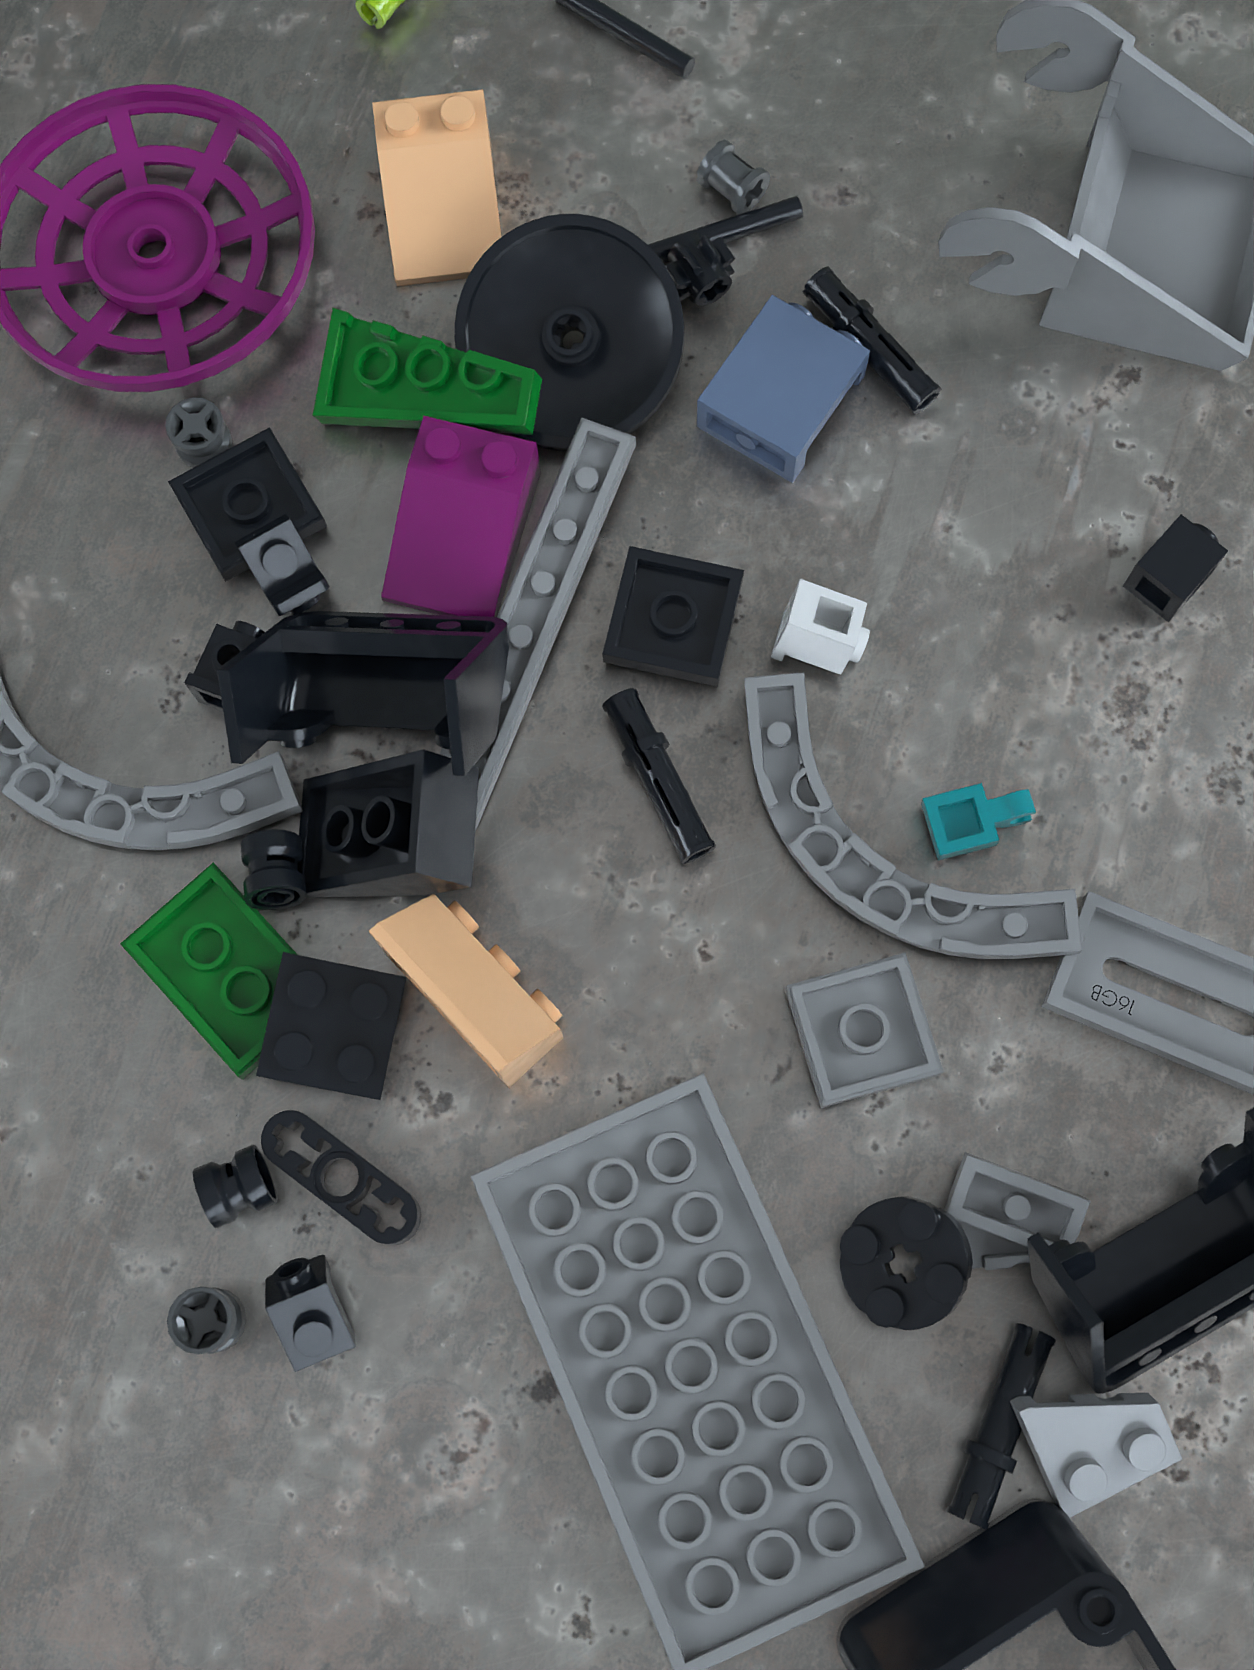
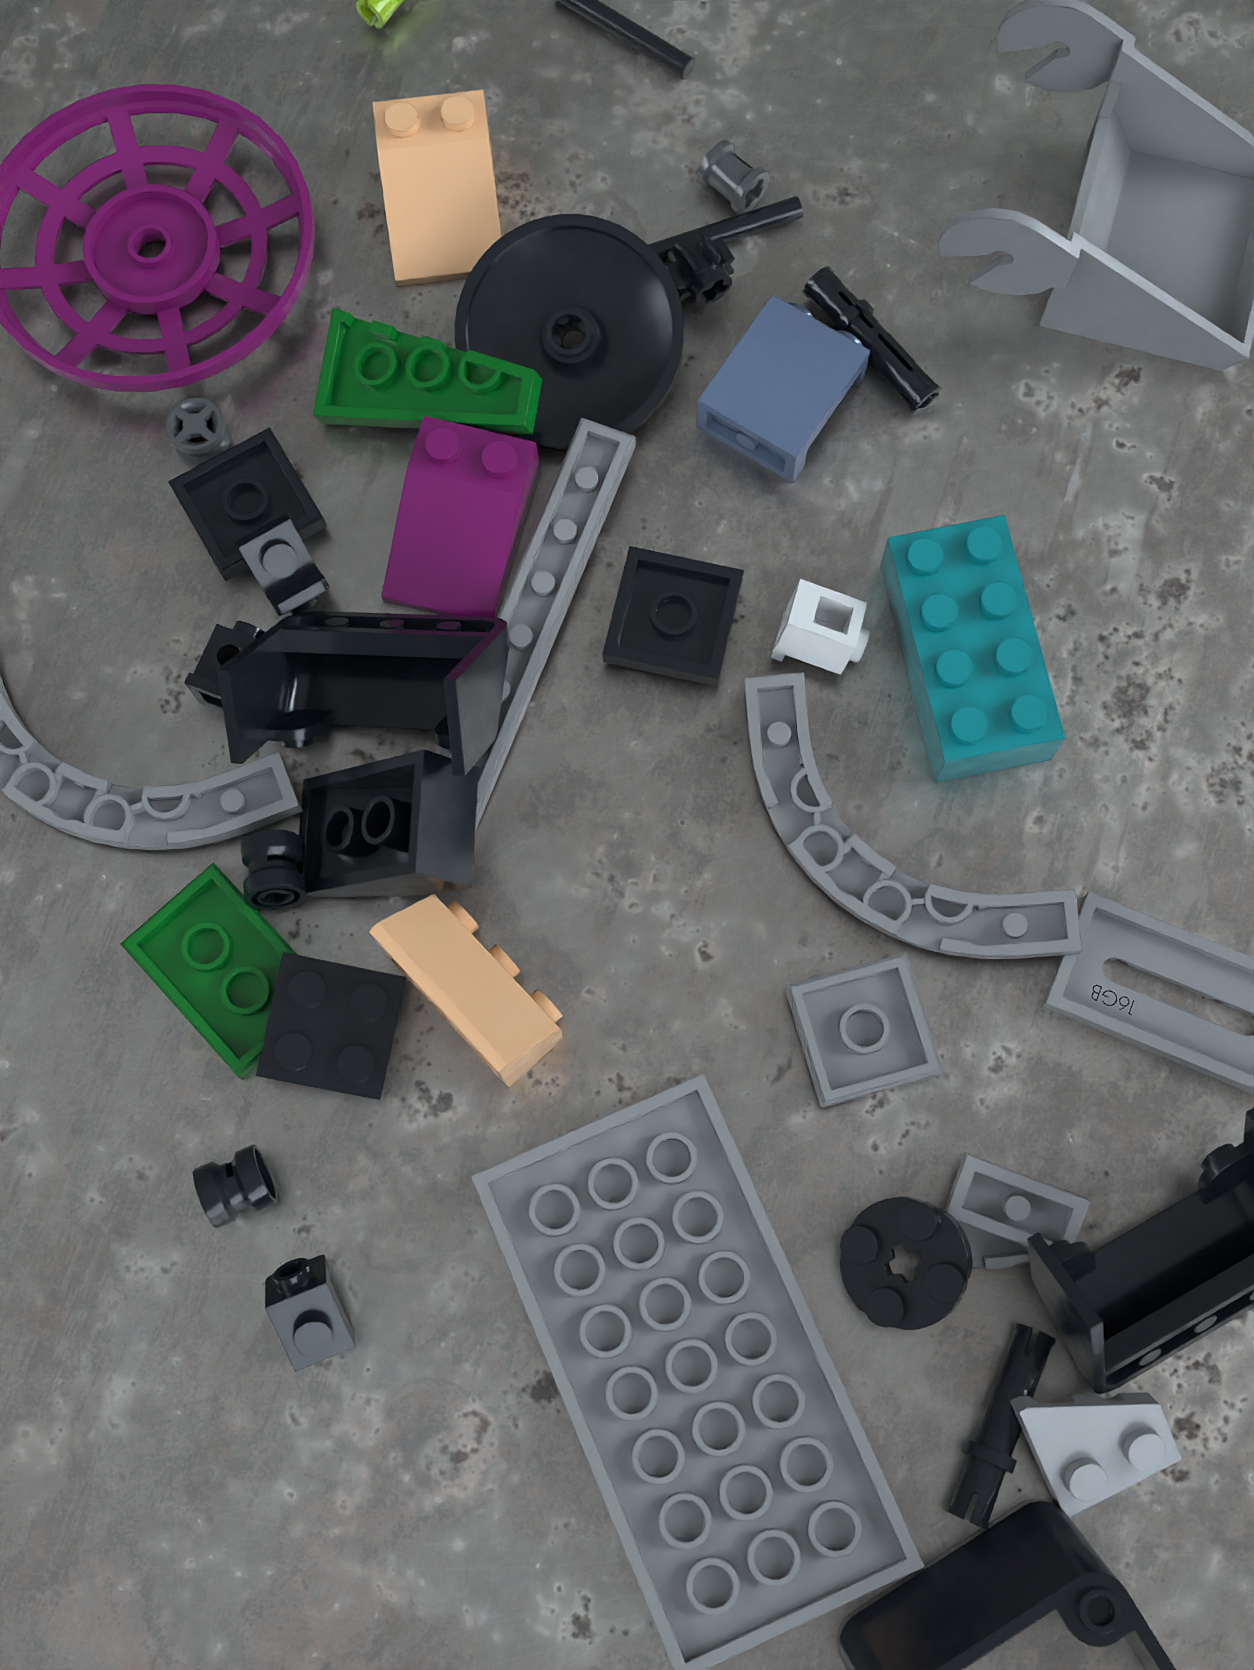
(195, 1315): dark grey wheel -> none
(314, 1136): black beam -> none
(648, 754): black pin -> none
(967, 821): teal plate -> none
(971, 649): none -> teal brick
(1175, 567): black brick -> none

